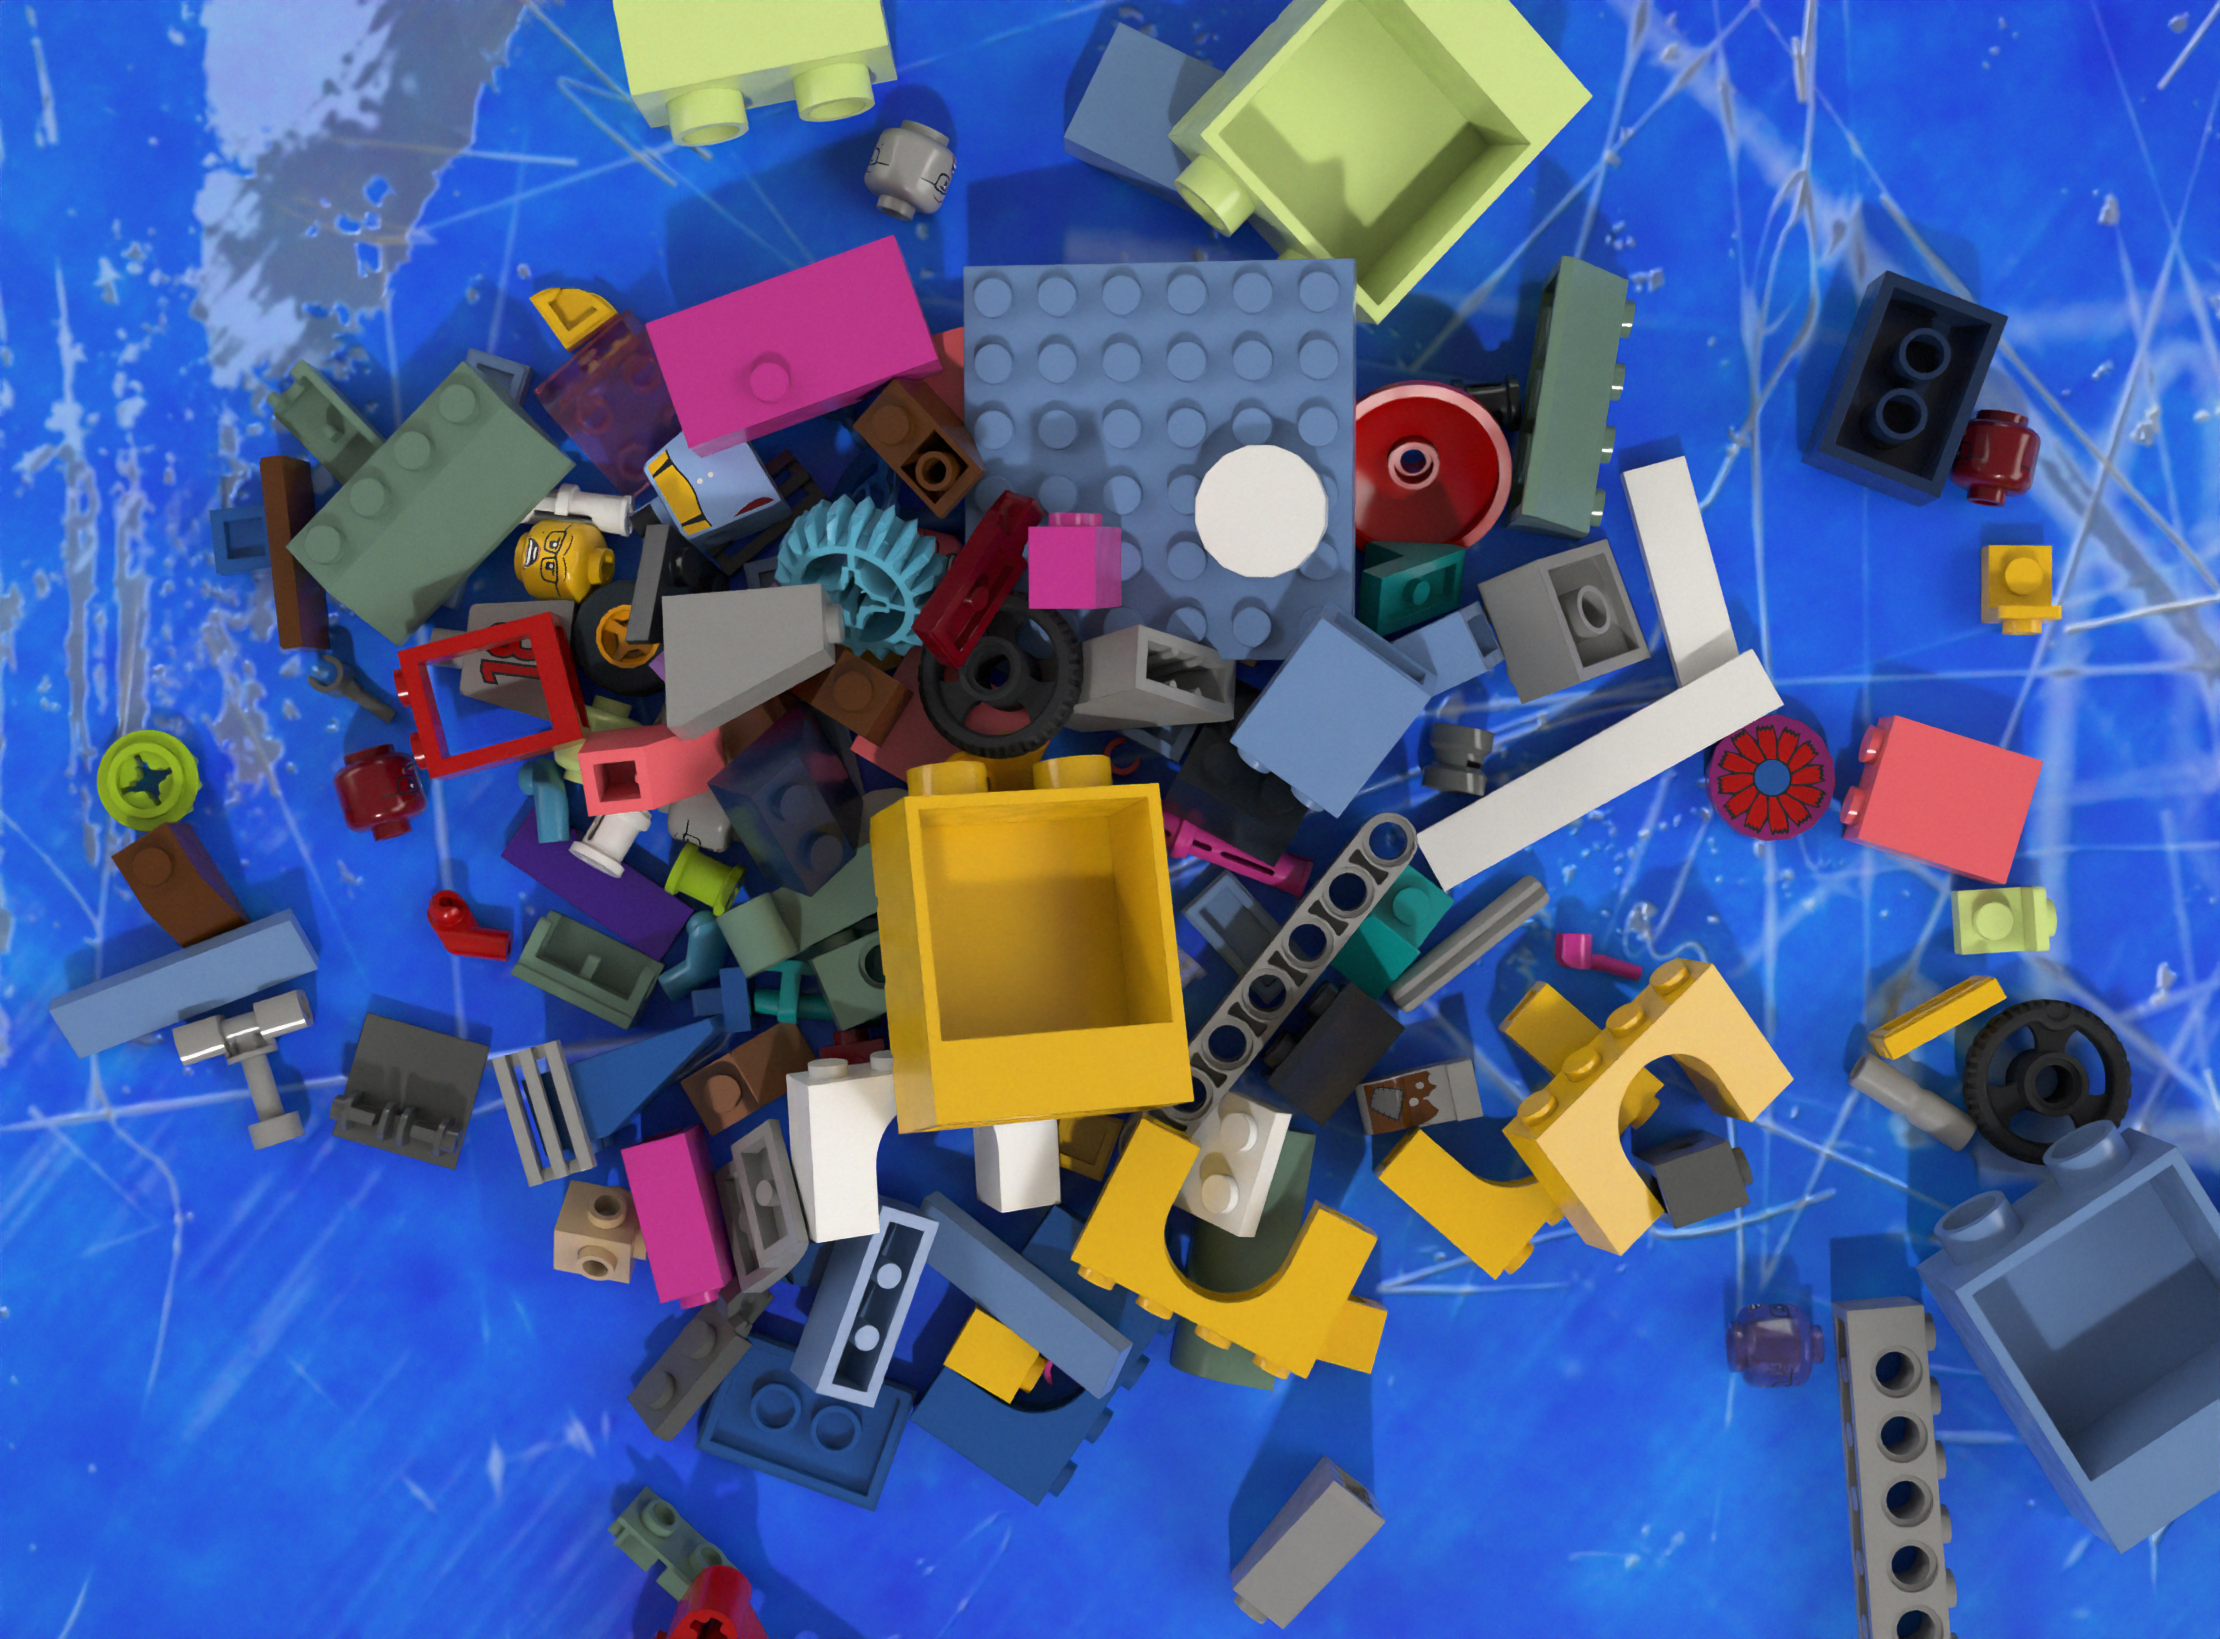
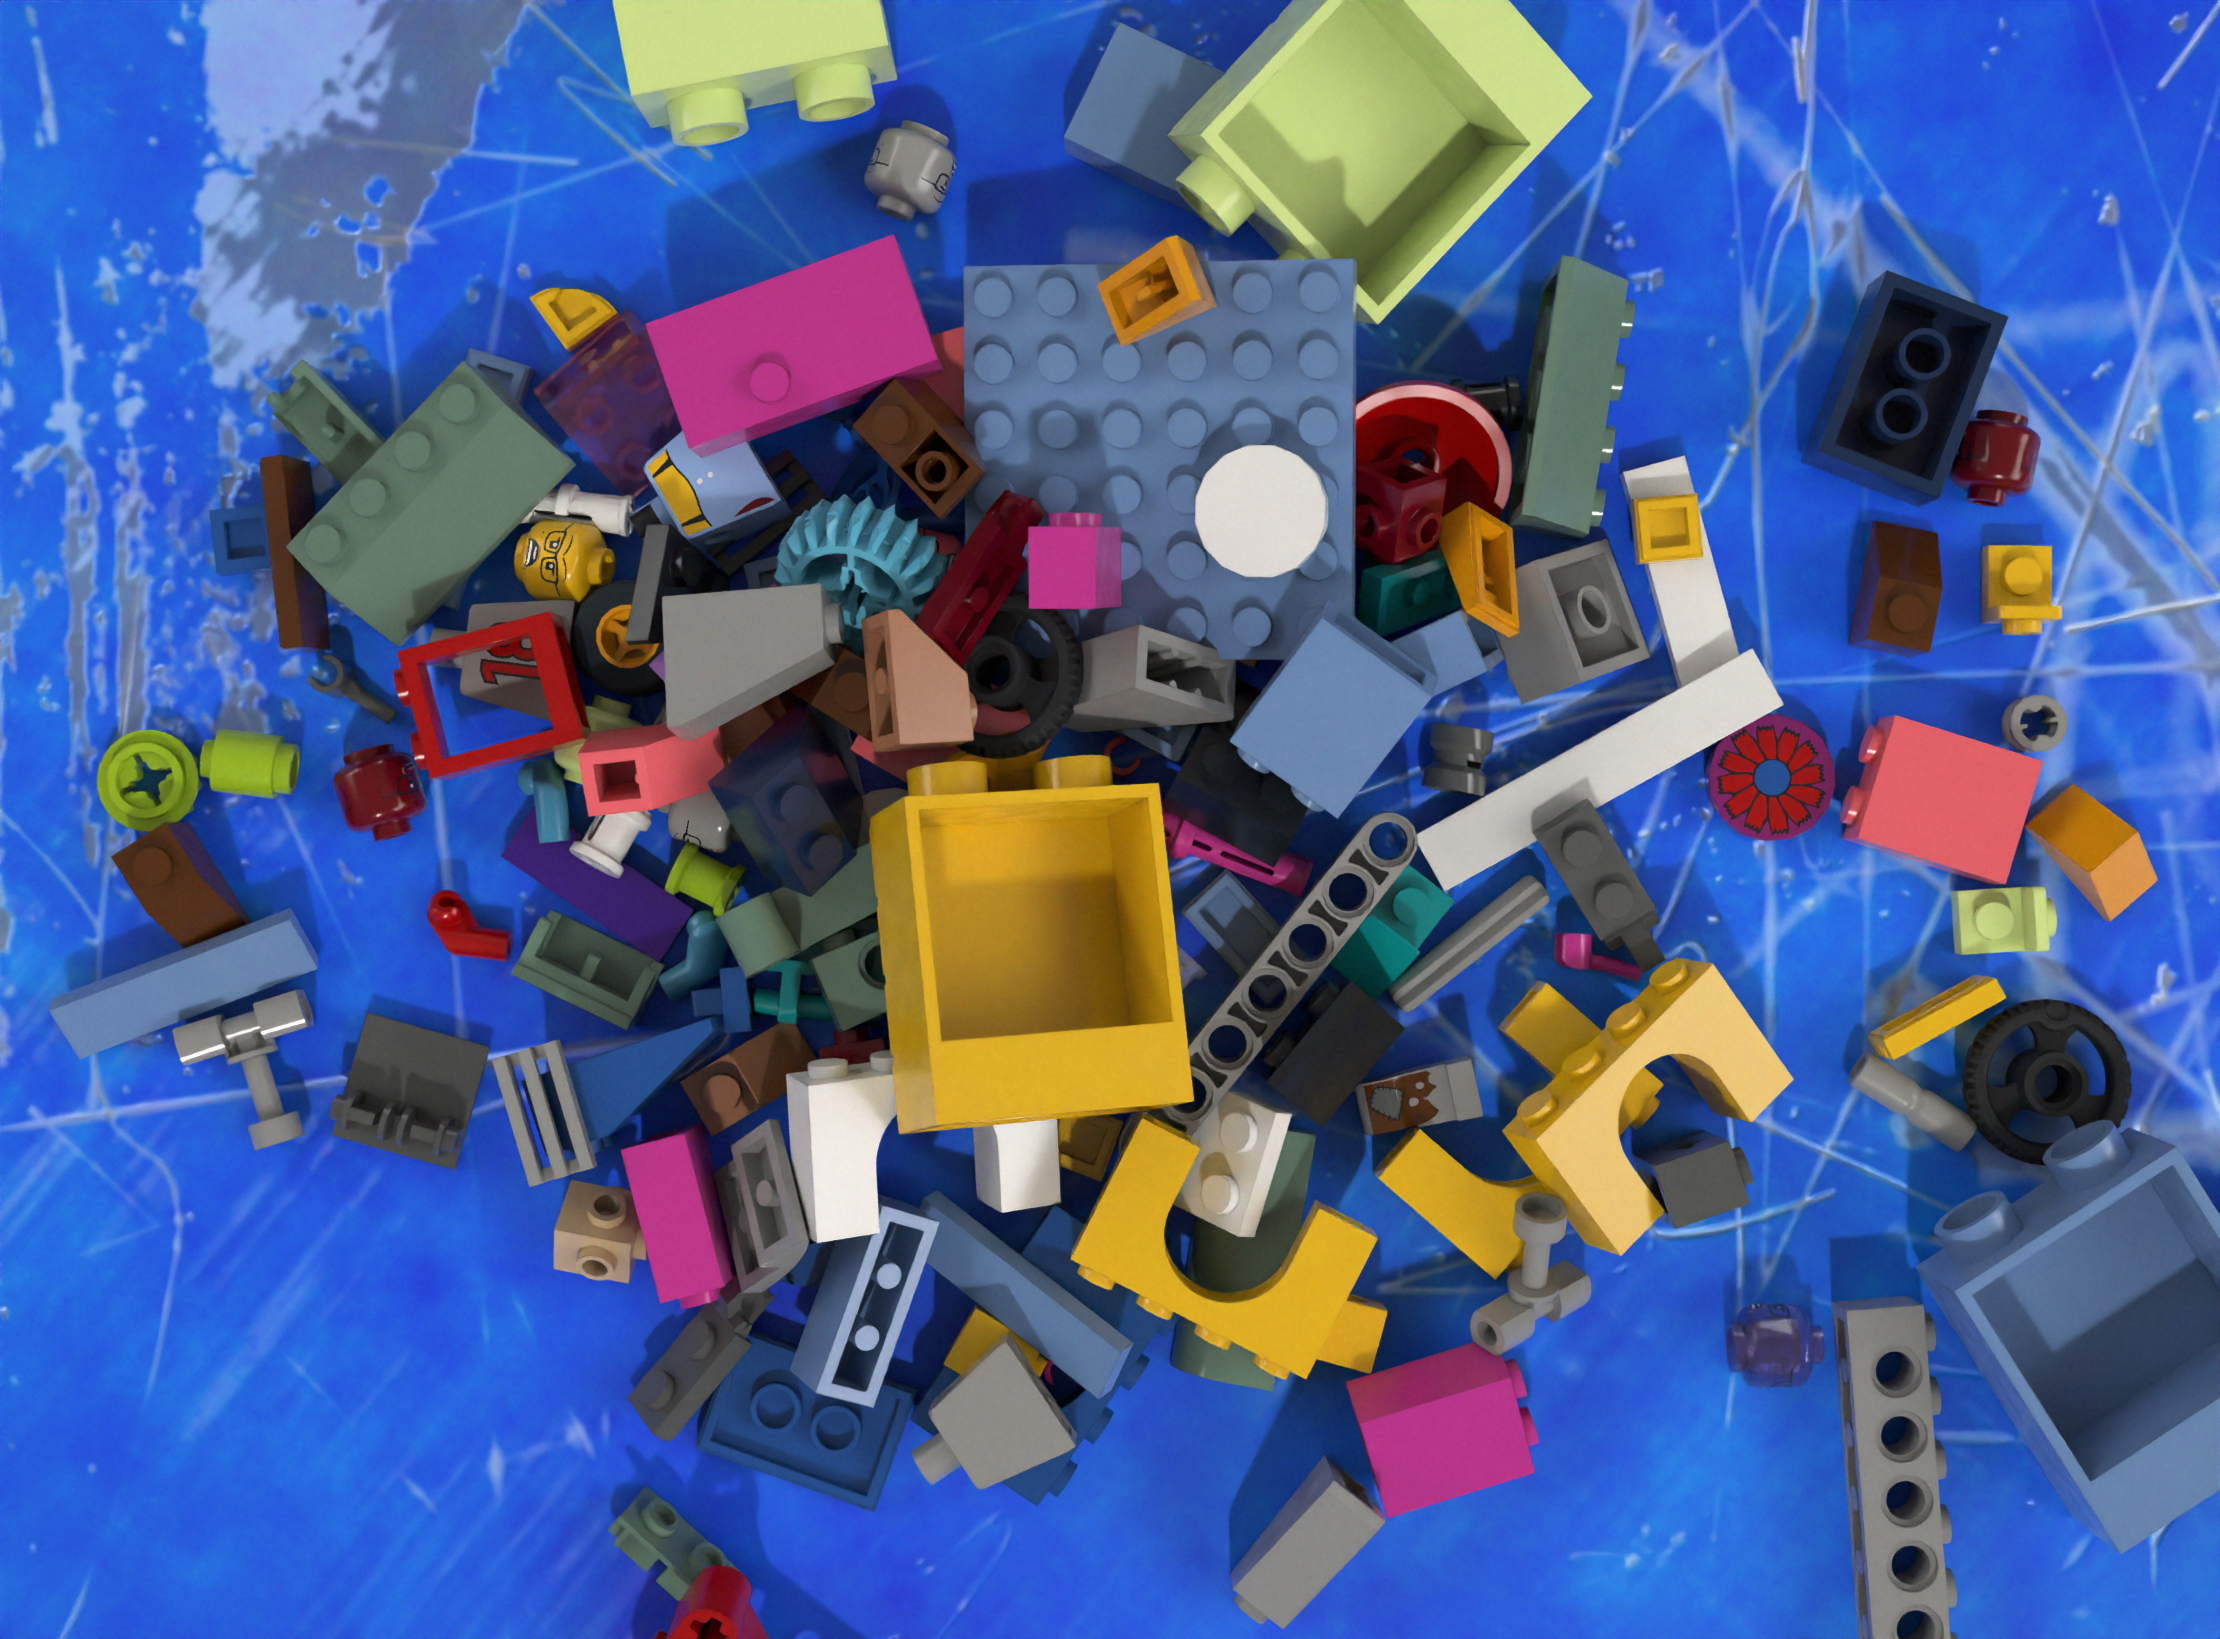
(250, 763): none -> lime brick
(913, 688): none -> nougat slope
(994, 1421): none -> light grey torso
(1156, 291): none -> light orange slope
(1398, 509): none -> dark red brick
(1443, 1426): none -> dark pink brick
(1482, 566): none -> light orange slope
(1534, 1287): none -> light grey bar
(1601, 882): none -> dark grey hinge
(1666, 529): none -> yellow tile
(1898, 591): none -> reddish brown slope
(2055, 718): none -> light grey bush
(2094, 850): none -> light orange slope

